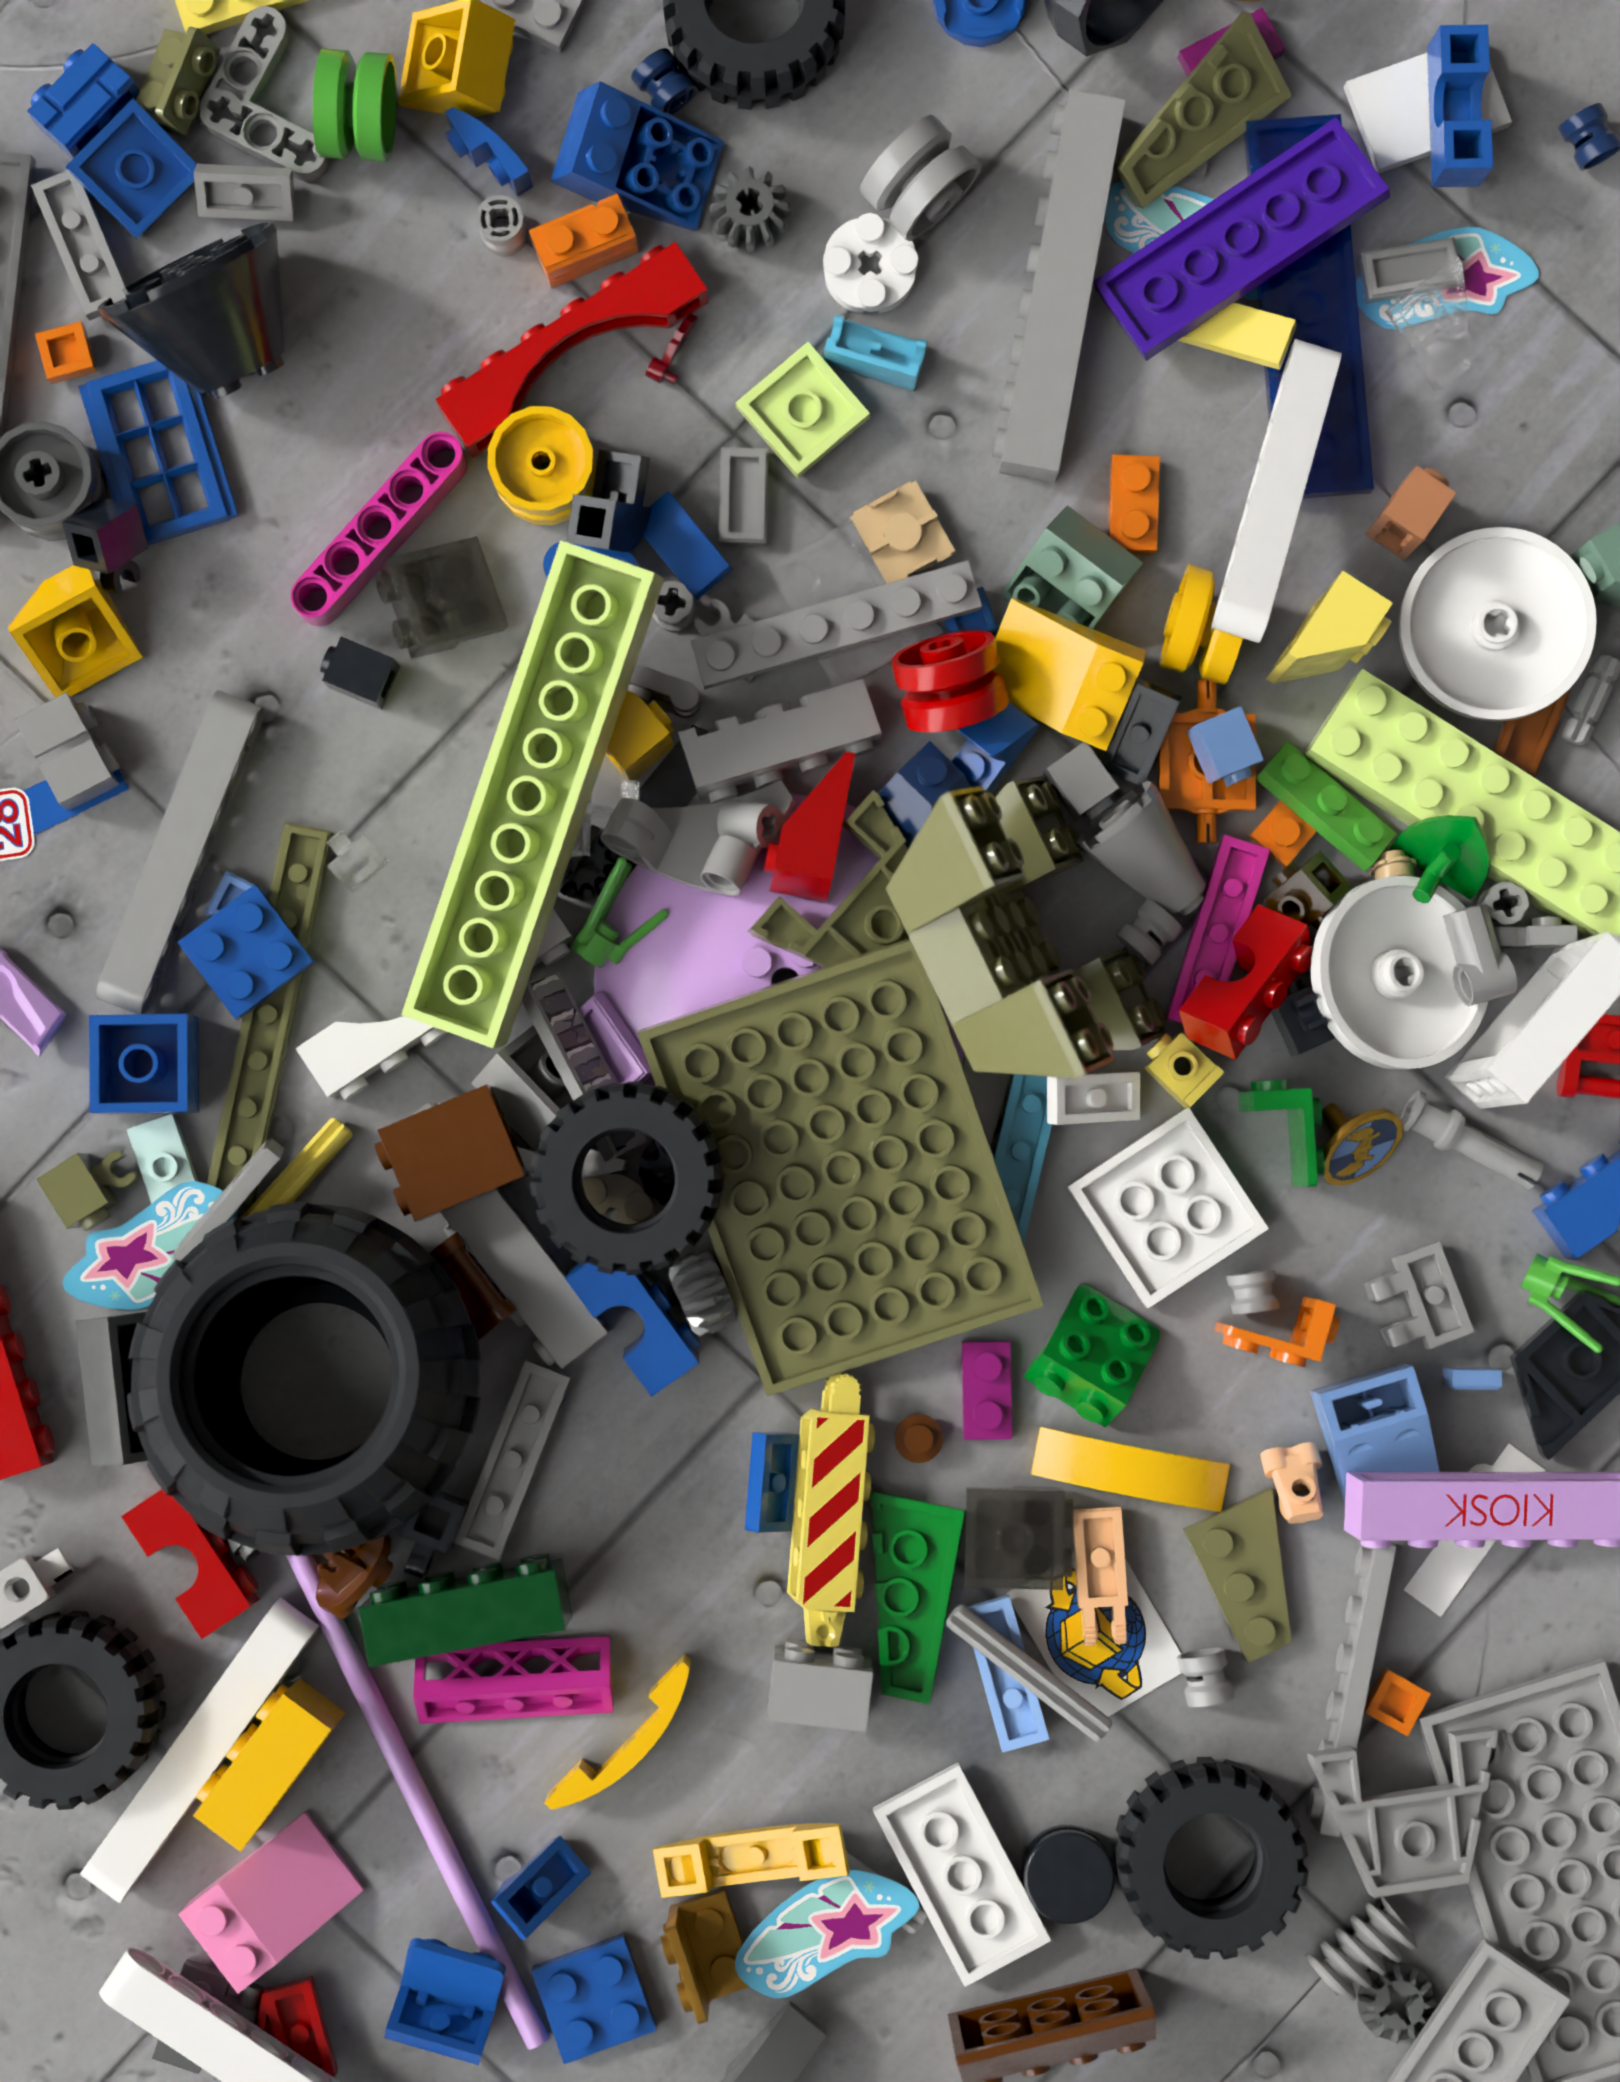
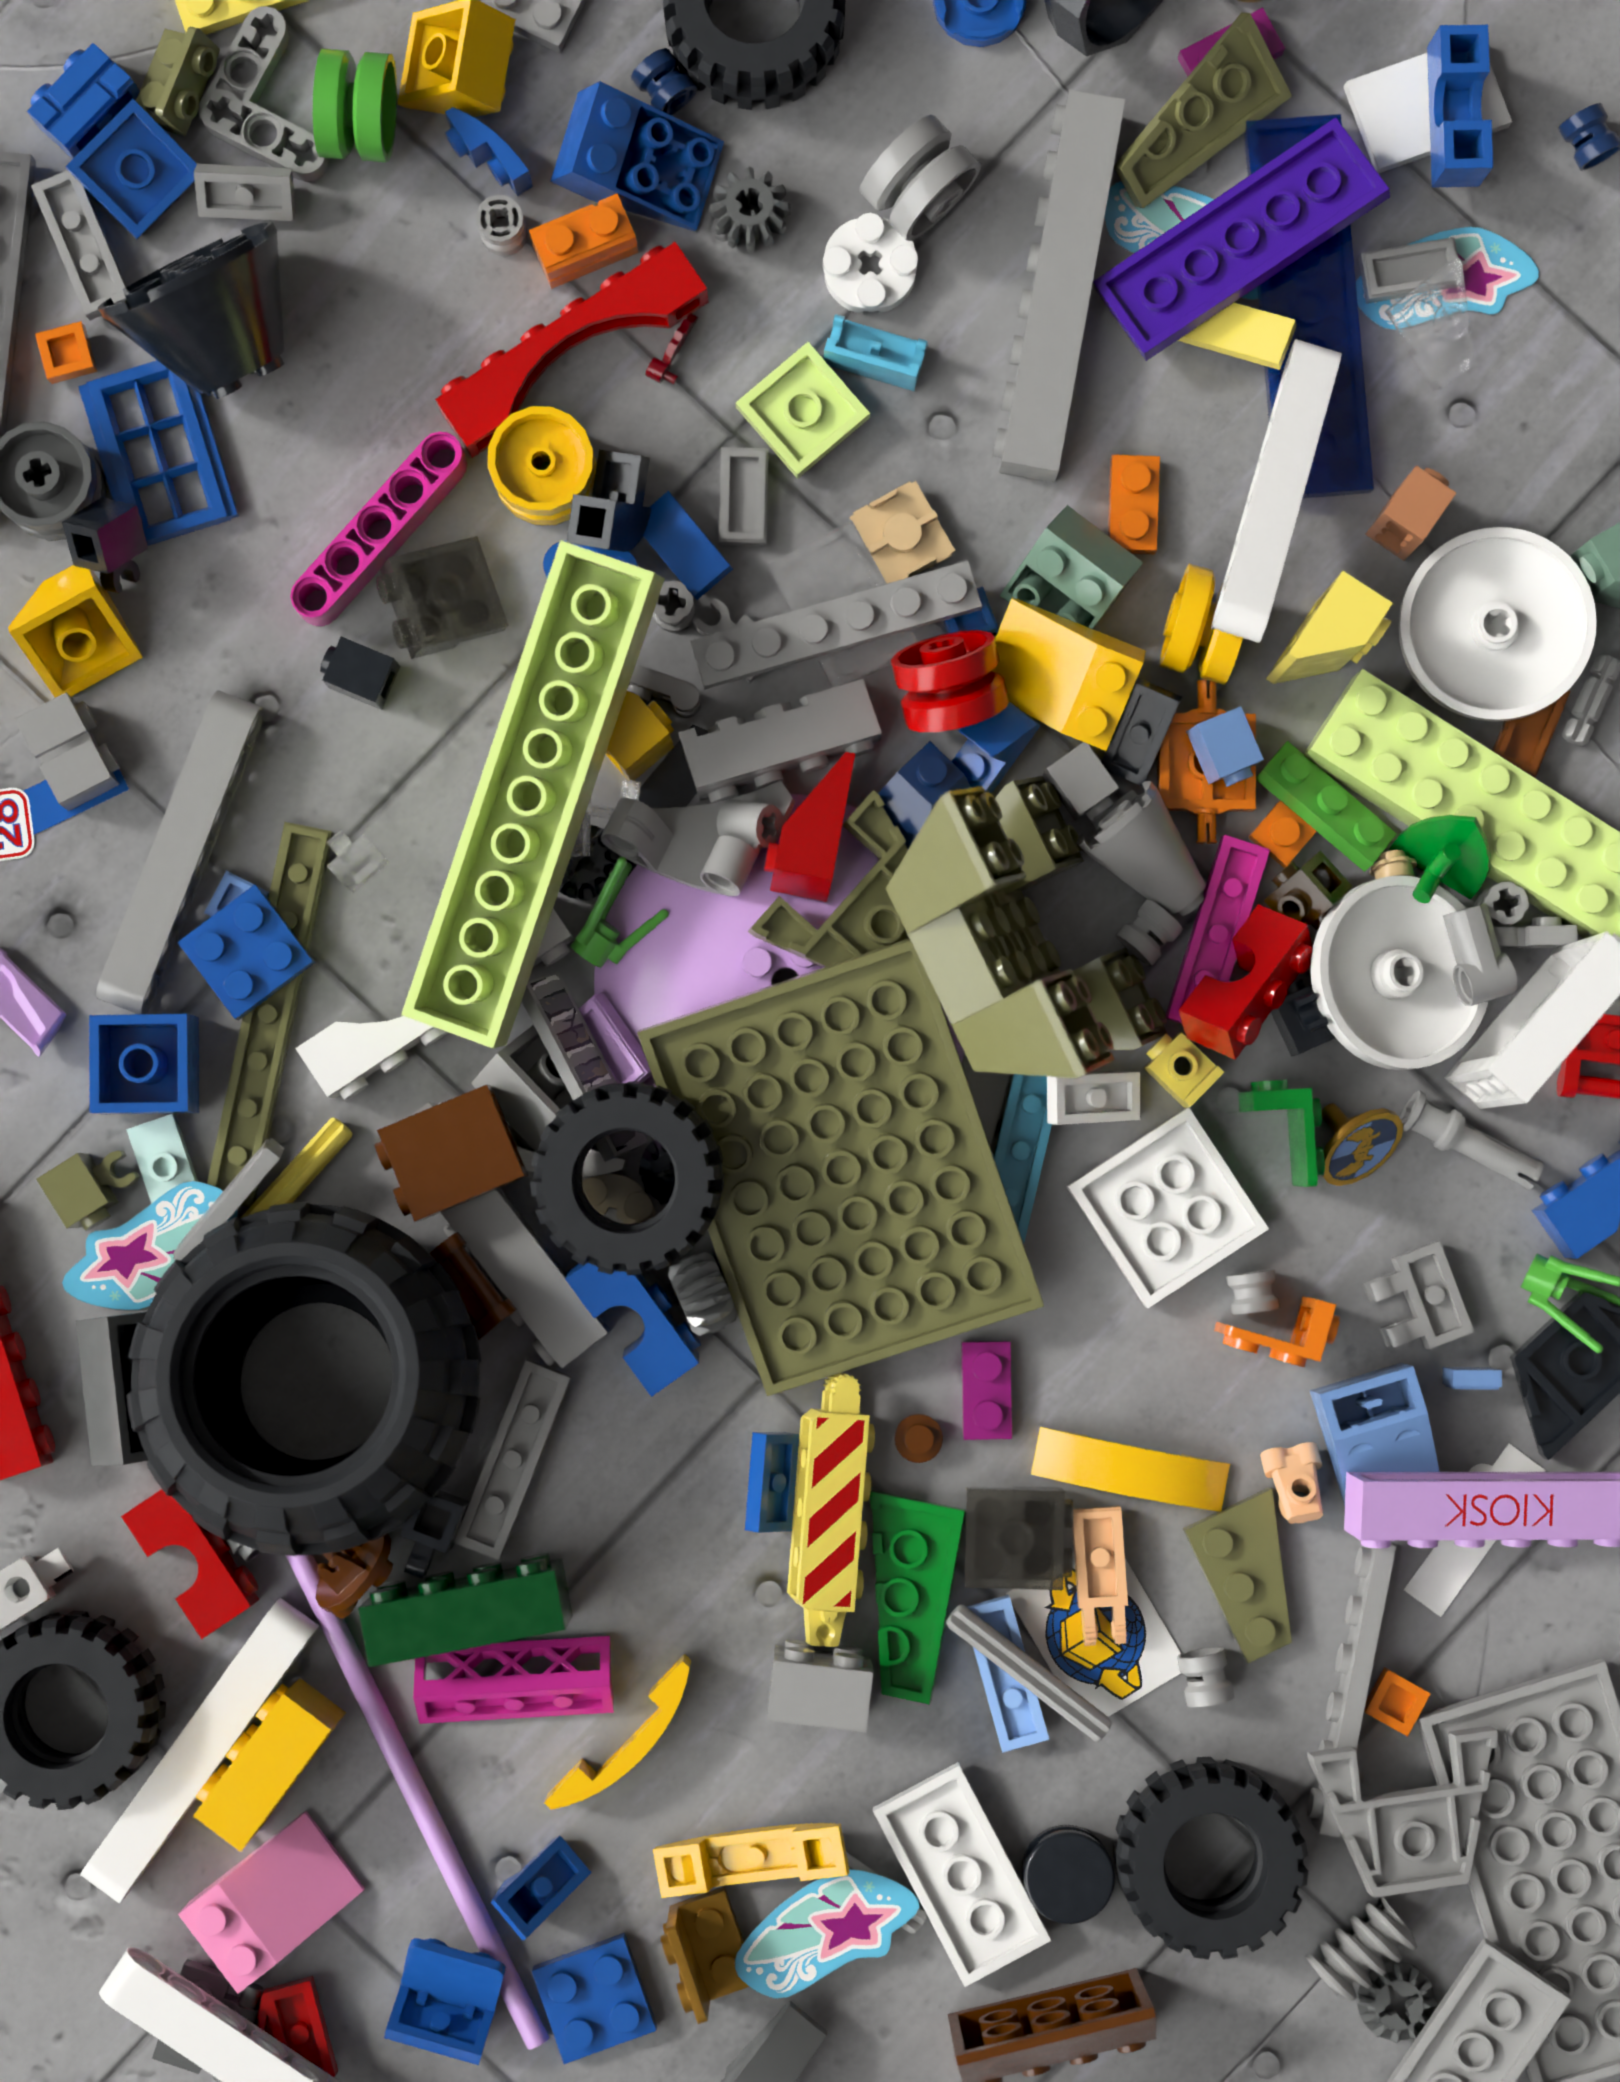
(1094, 1356): green bracket -> none

